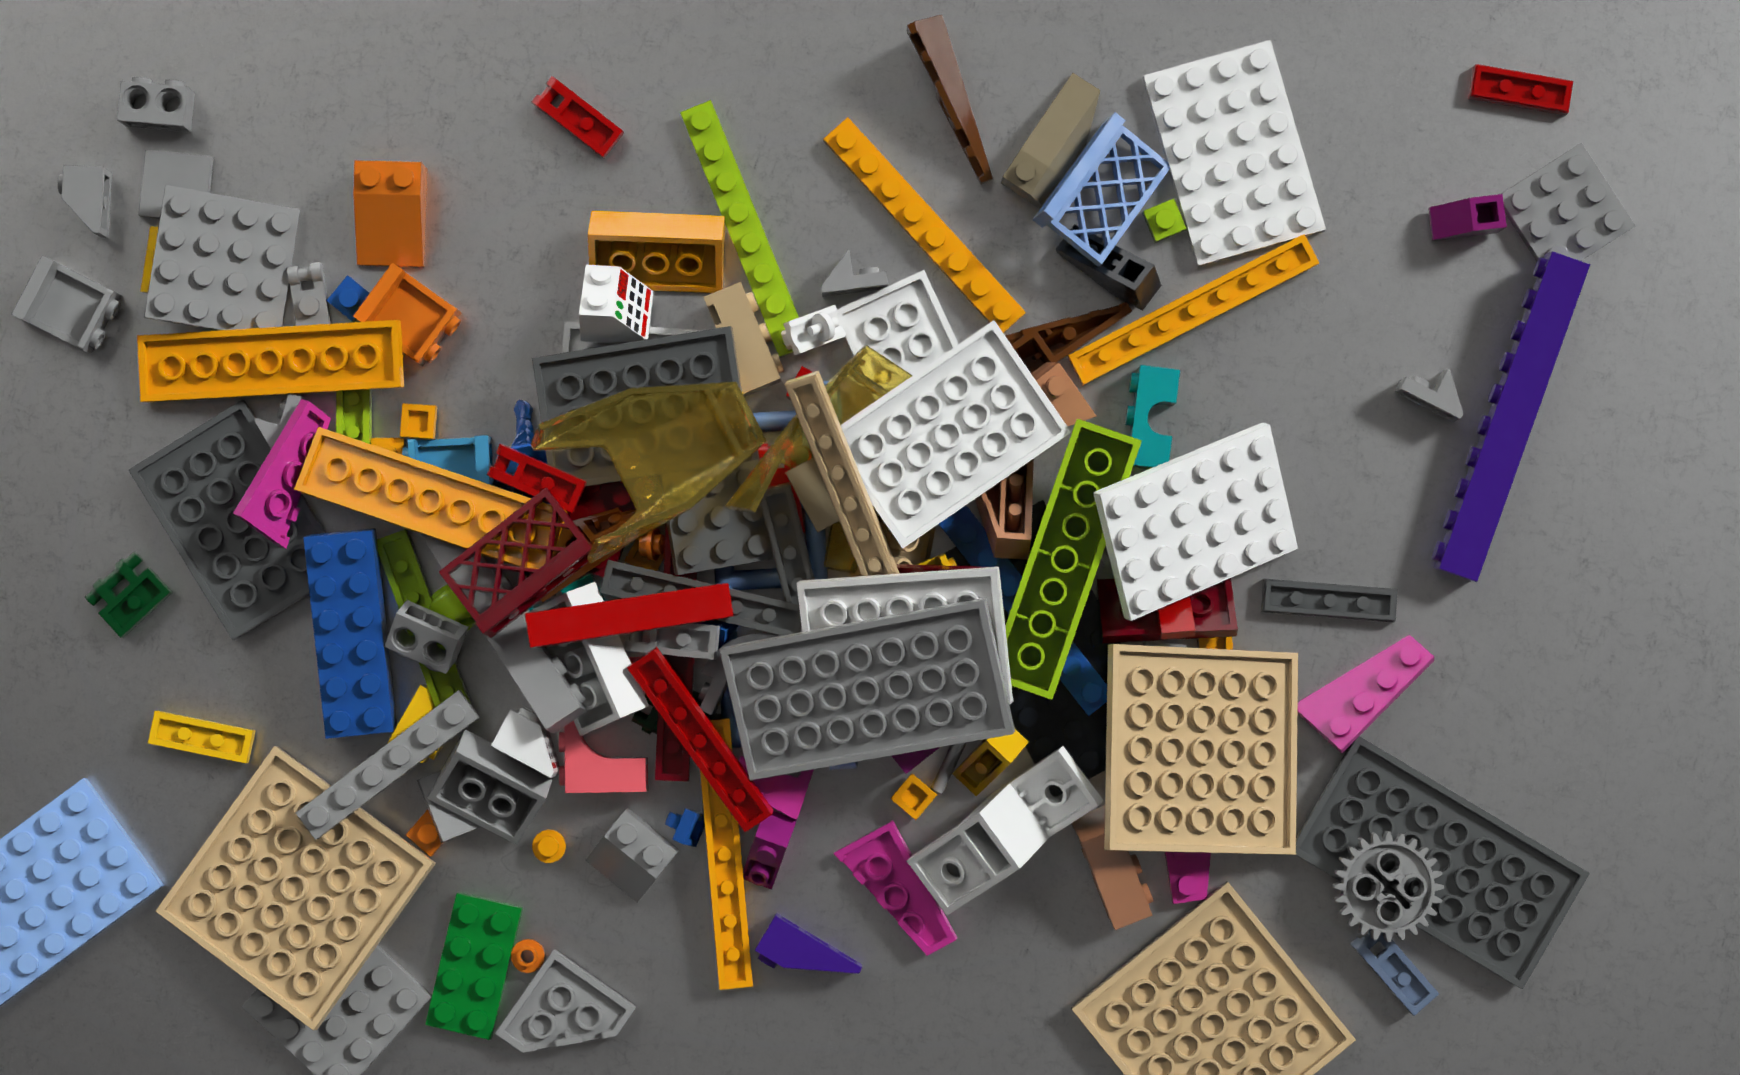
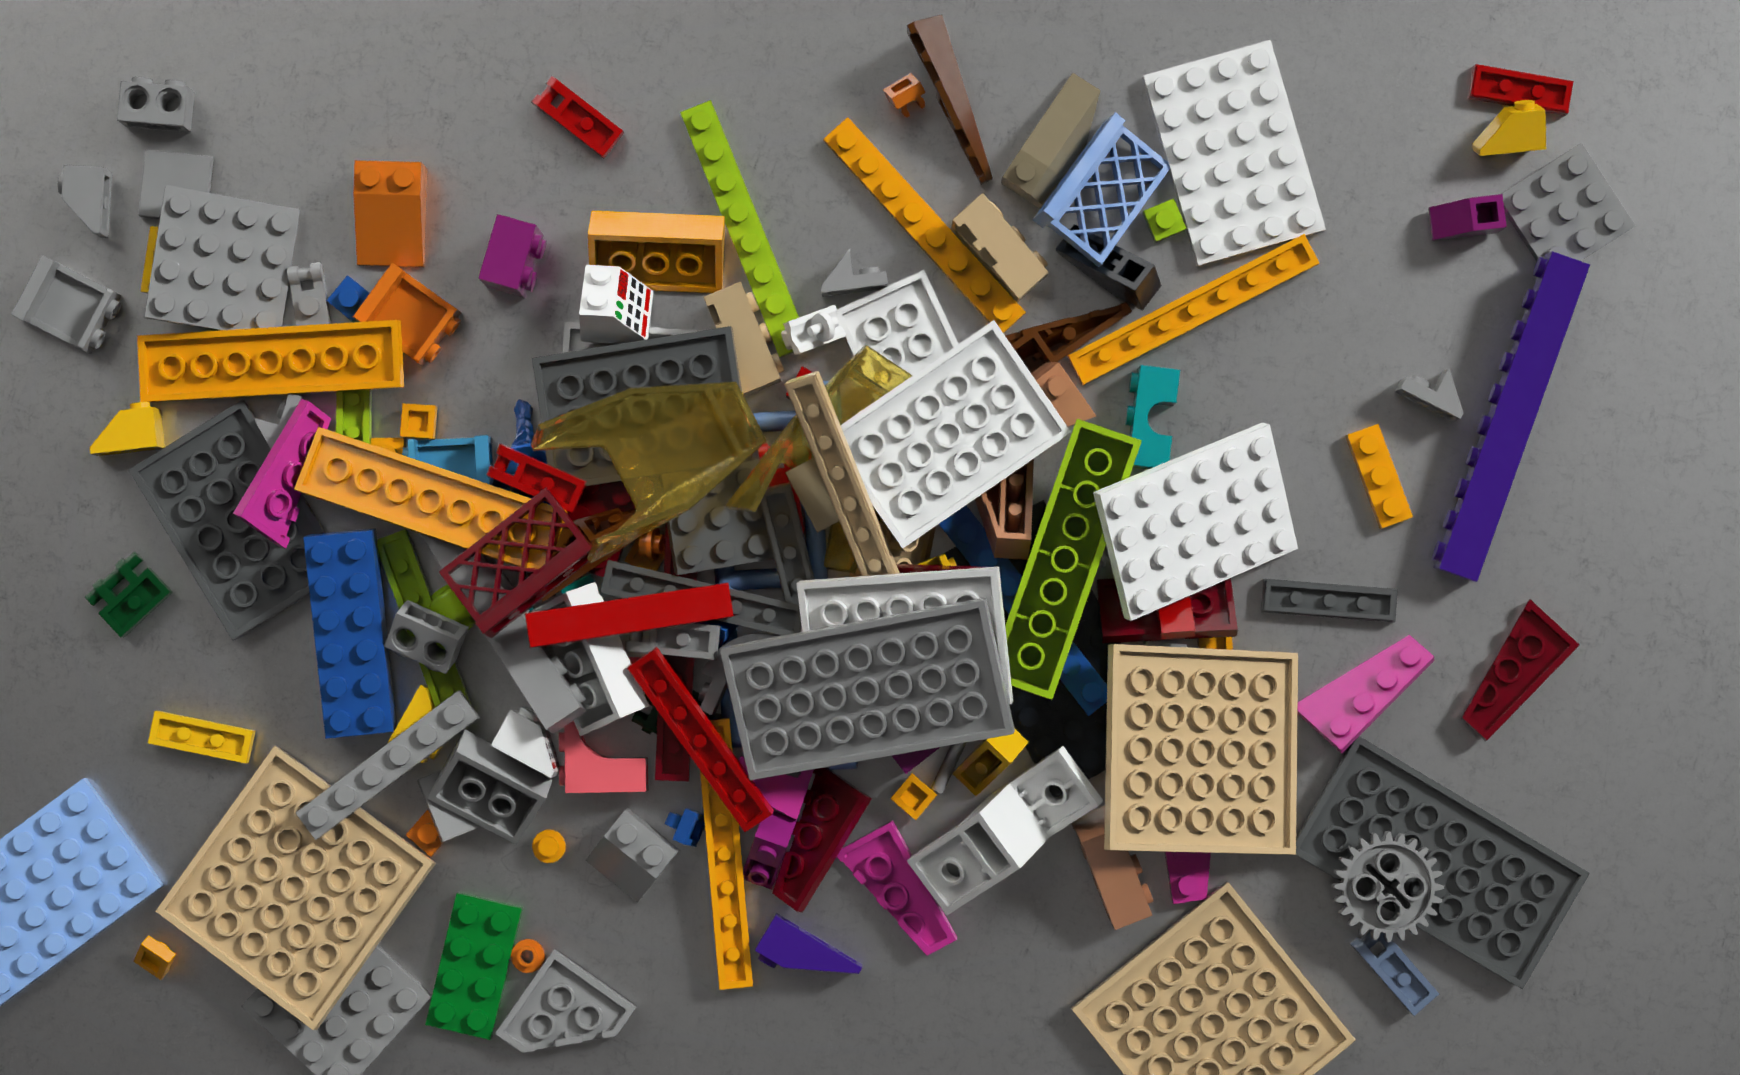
(131, 431): none -> yellow slope
(154, 957): none -> light orange plate
(512, 256): none -> magenta brick
(826, 823): none -> dark red wing
(904, 92): none -> orange tile
(999, 247): none -> tan wedge
(1379, 476): none -> light orange plate
(1514, 130): none -> yellow slope
(1522, 665): none -> dark red wing

